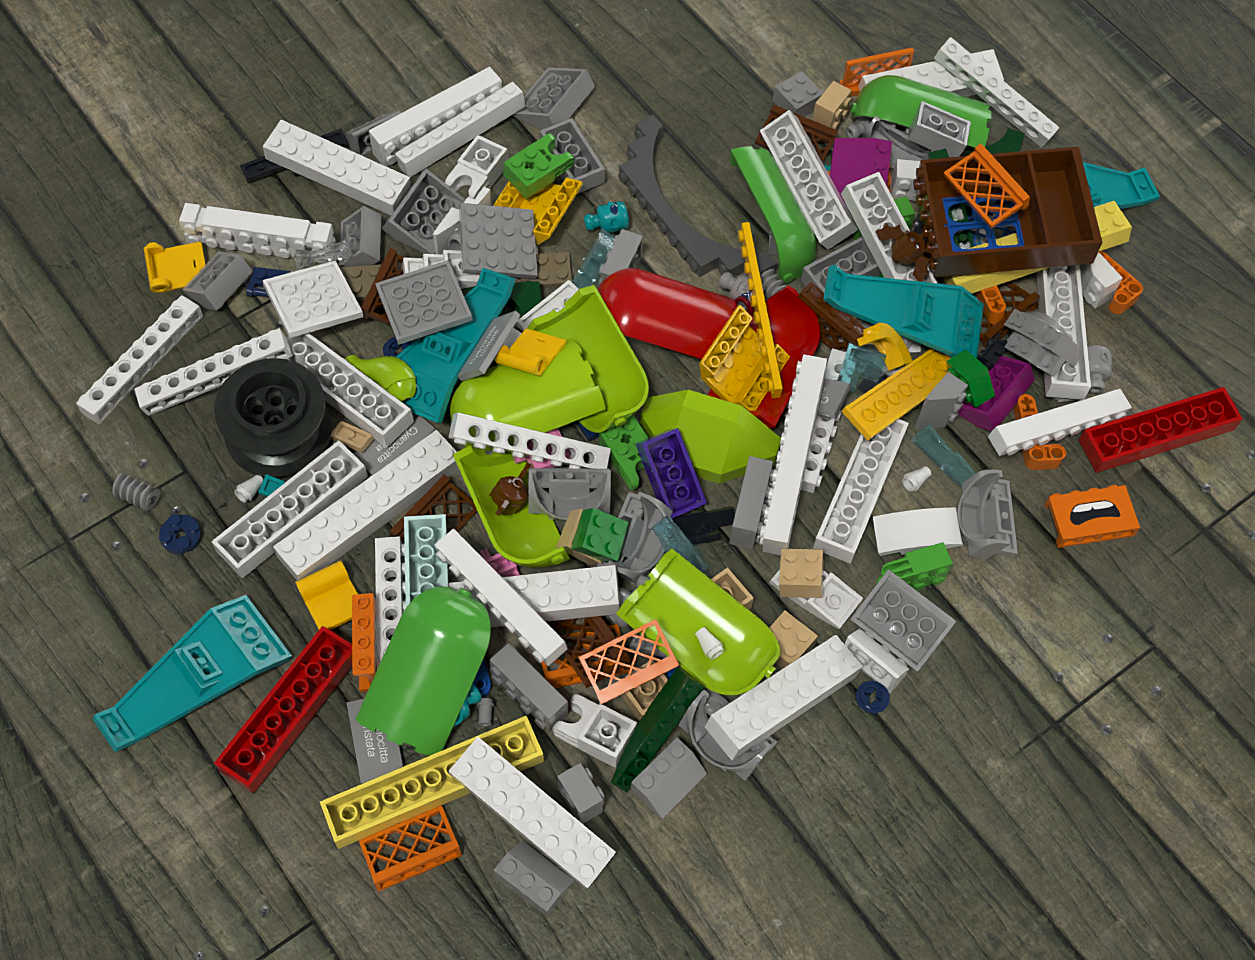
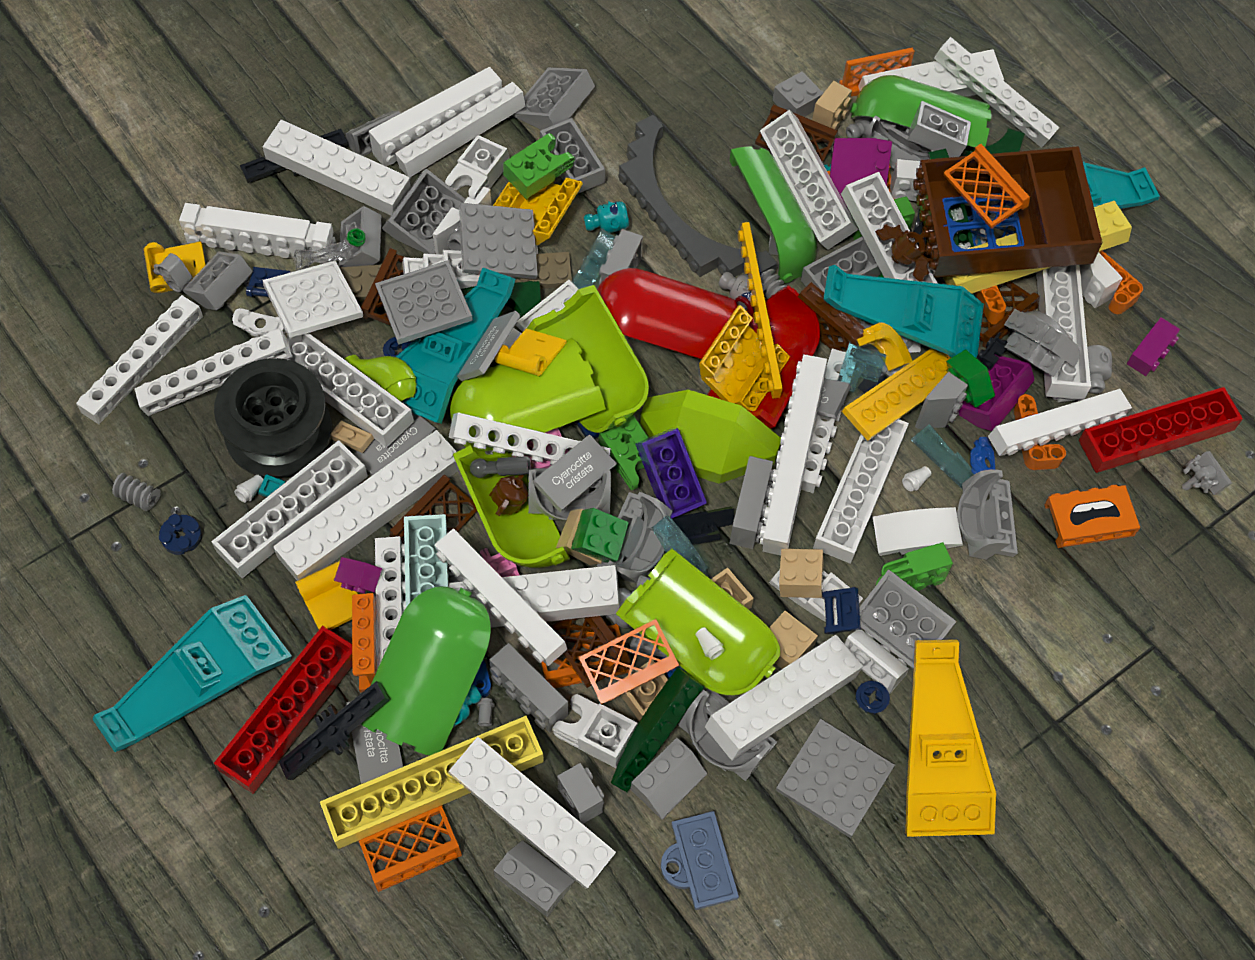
(173, 272): none -> light grey beam
(246, 320): none -> white piece
(333, 730): none -> black hinge
(356, 237): none -> green plate
(357, 575): none -> magenta brick
(503, 466): none -> dark grey piece
(574, 473): none -> light grey tile
(700, 861): none -> sand blue plate
(835, 778): none -> light grey plate
(847, 610): none -> dark blue plate
(947, 790): none -> yellow wing
(978, 454): none -> blue piece
(1154, 347): none -> magenta brick
(1208, 472): none -> light grey piece

